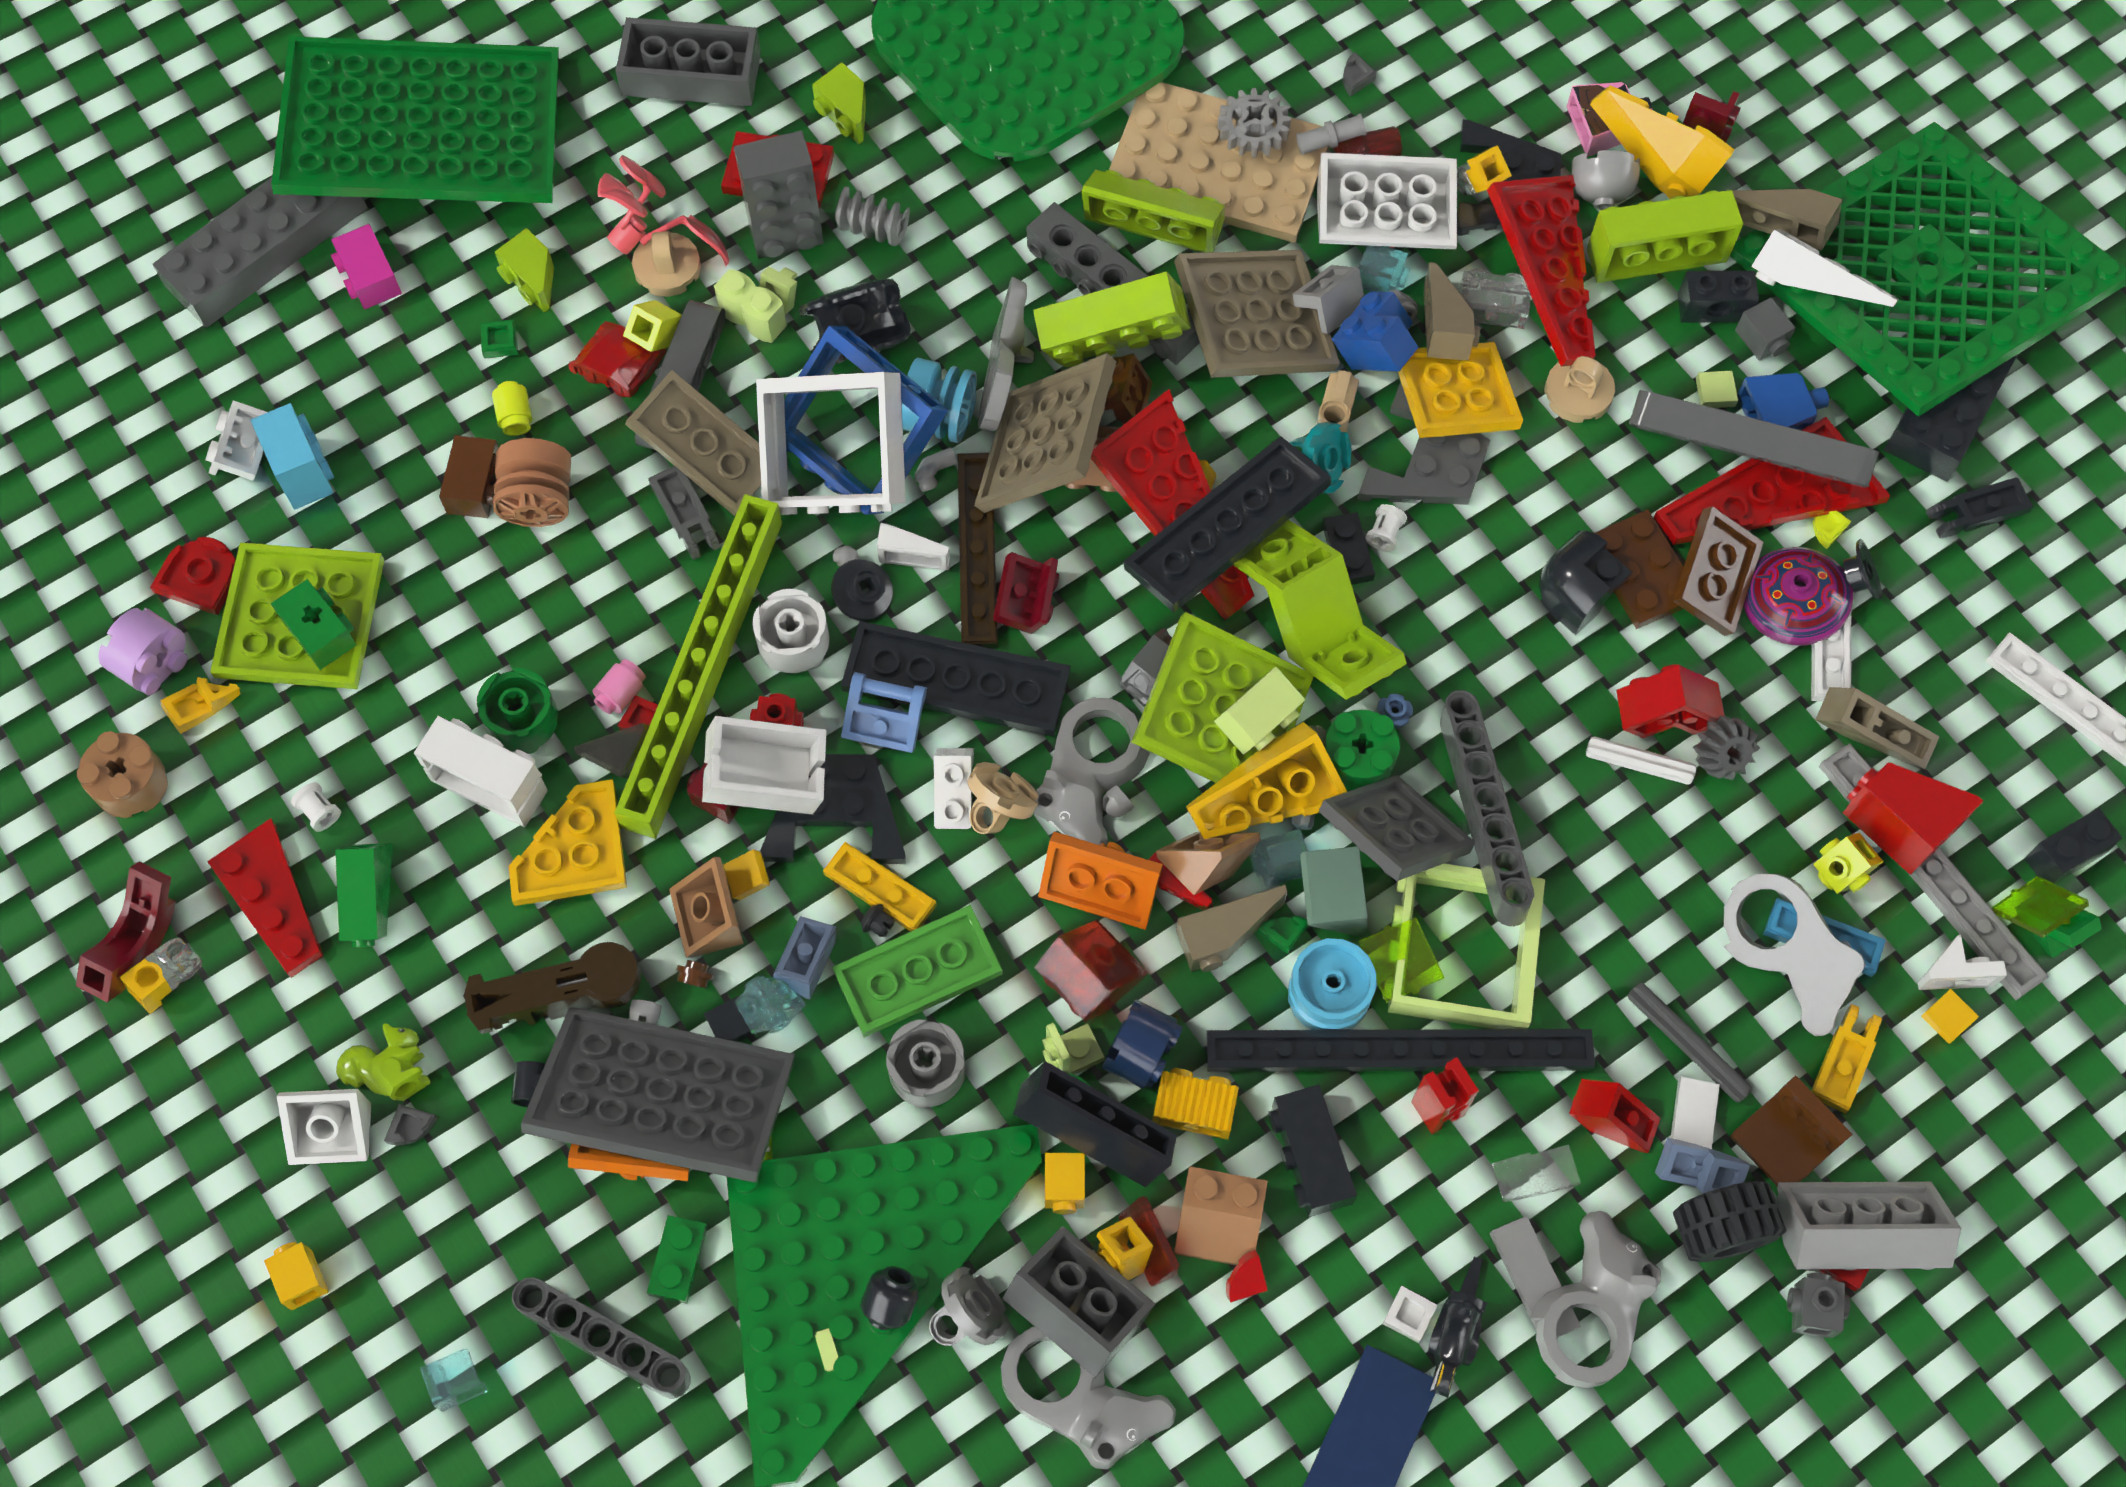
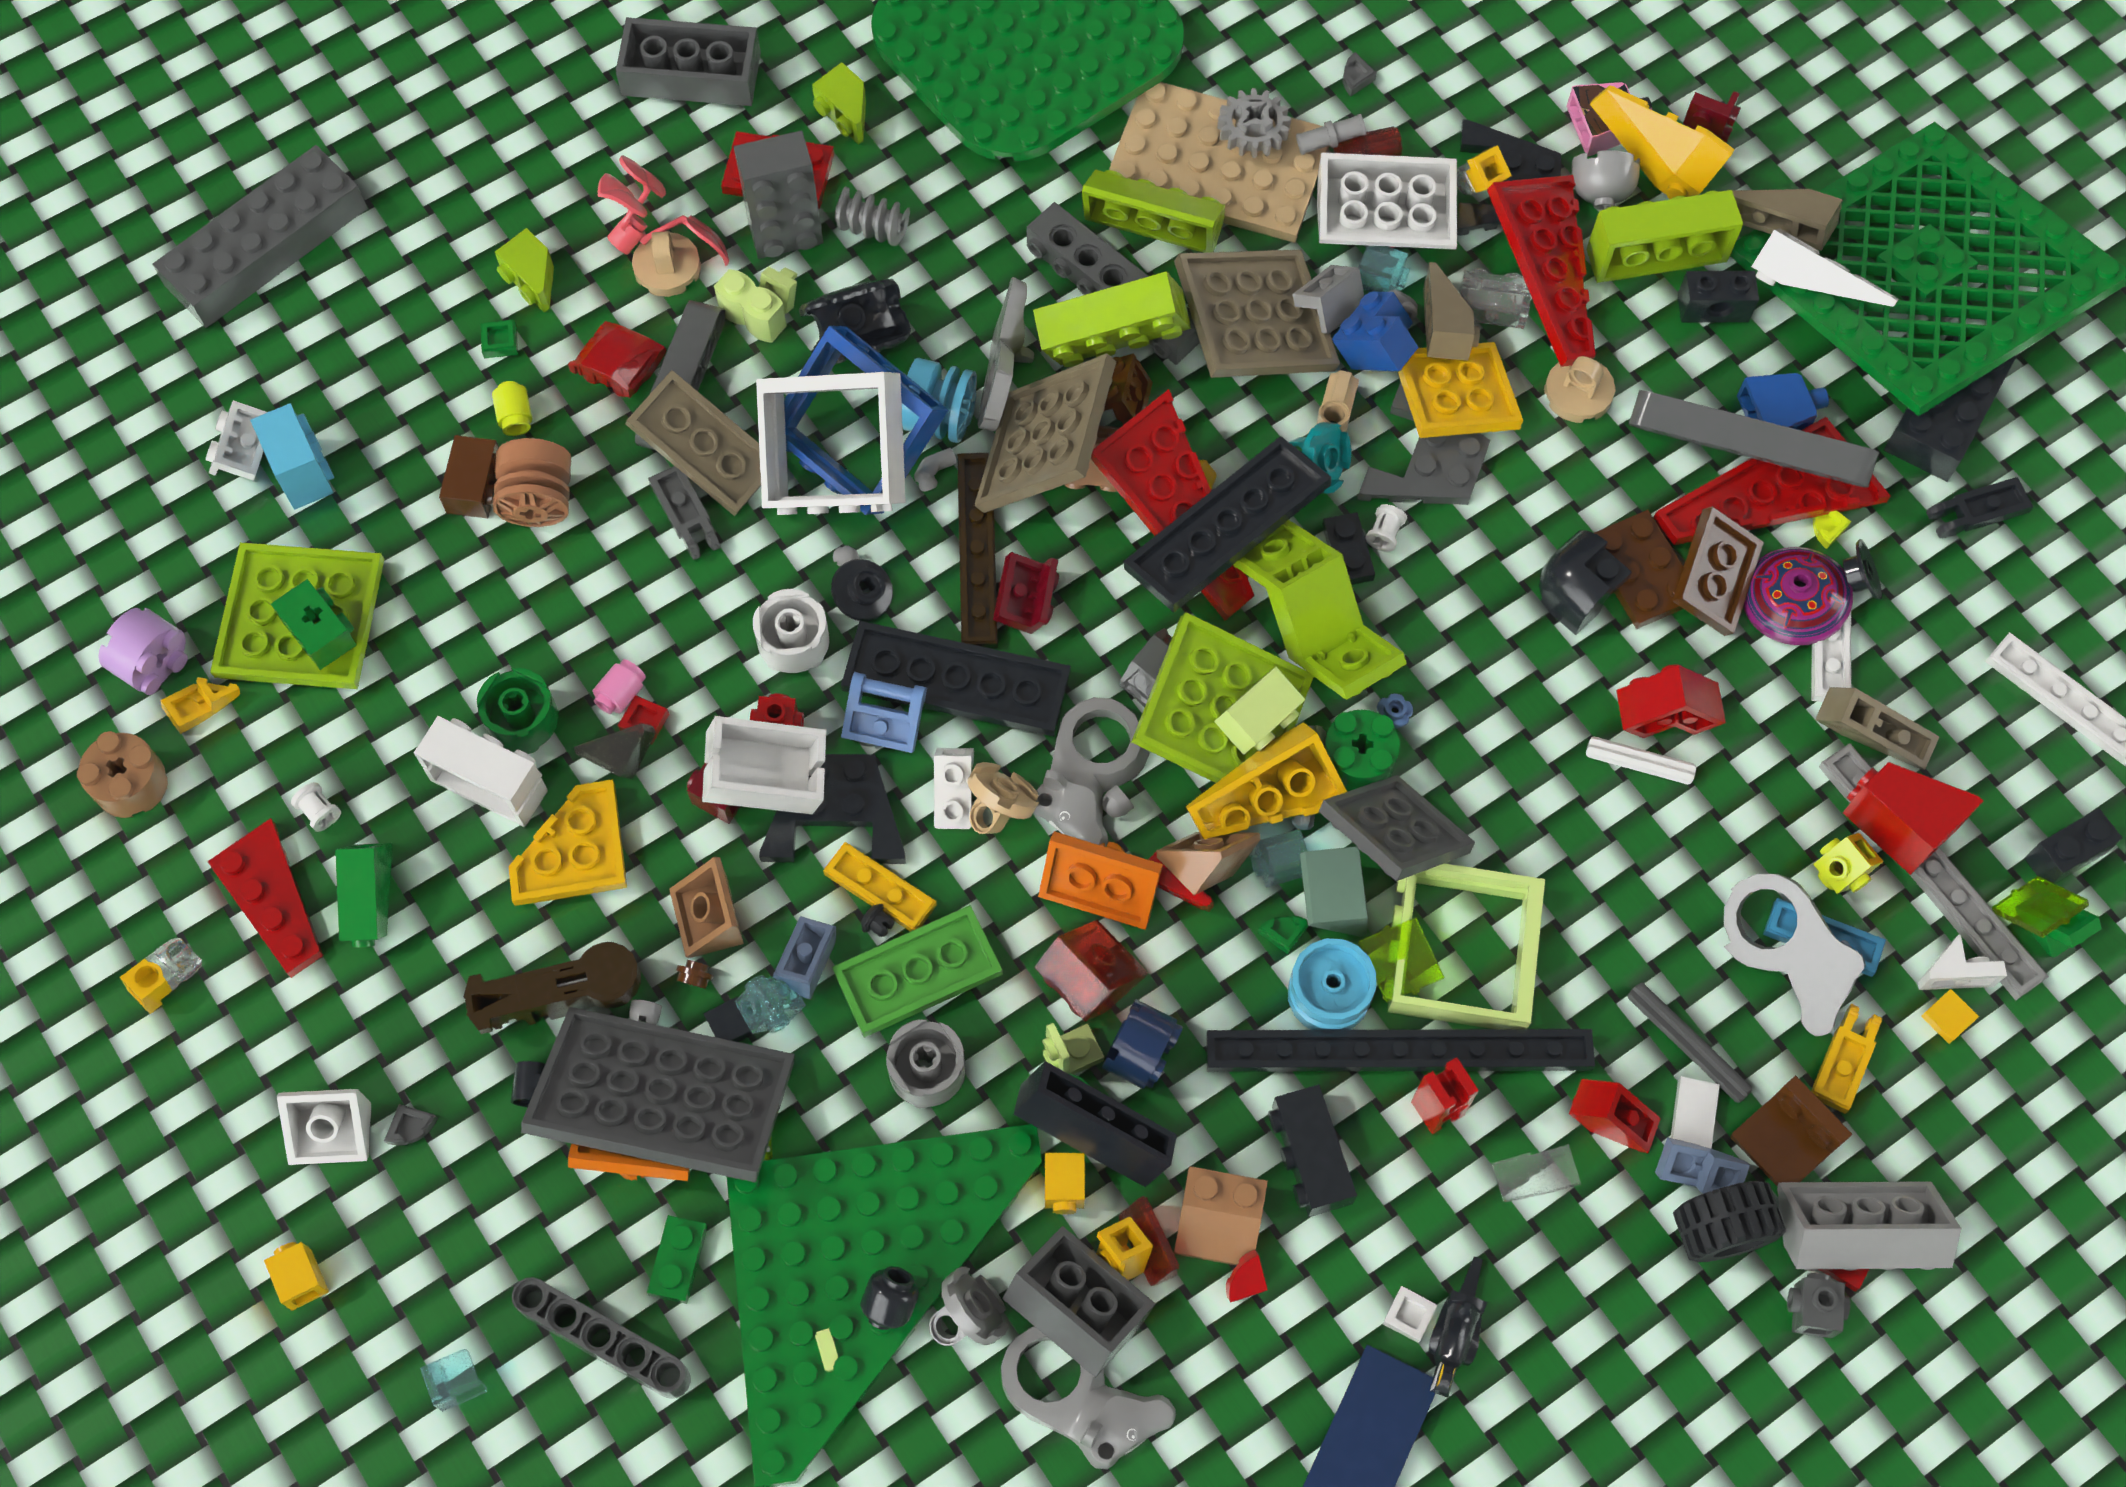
(134, 935): dark red arch -> none
(197, 574): red tile -> none
(366, 267): dark pink brick -> none
(388, 1072): lime animal -> none
(417, 120): green plate -> none
(652, 325): neon yellow brick -> none
(699, 667): lime brick -> none
(746, 874): yellow tile -> none
(909, 549): white slope -> none
(1195, 1103): yellow brick -> none
(1220, 931): dark tan slope -> none
(1463, 724): dark grey beam -> none
(1530, 1269): light grey tile -> none
(1612, 1287): light grey animal -> none
(1716, 389): yellowish green tile -> none
(1726, 747): dark grey gear -> none
(1765, 329): dark grey brick -> none

